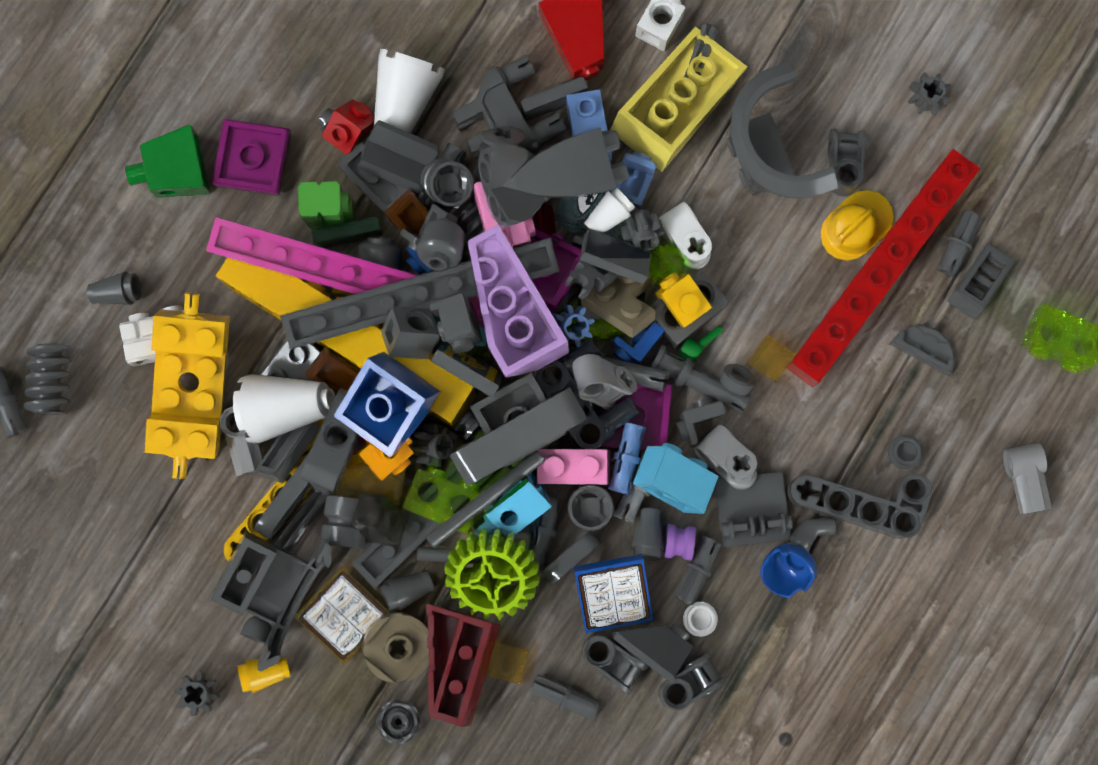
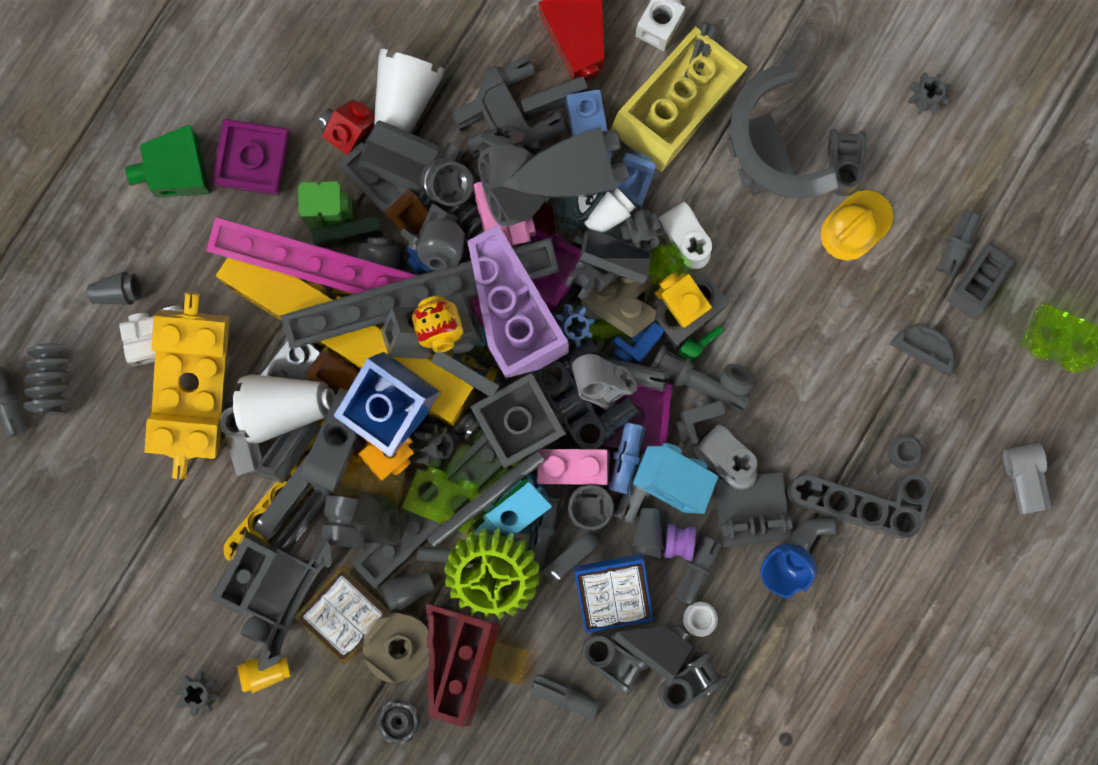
(437, 323): none -> yellow head
(518, 436): dark grey beam -> none
(770, 358): clear yellow tile -> none
(882, 268): red brick -> none

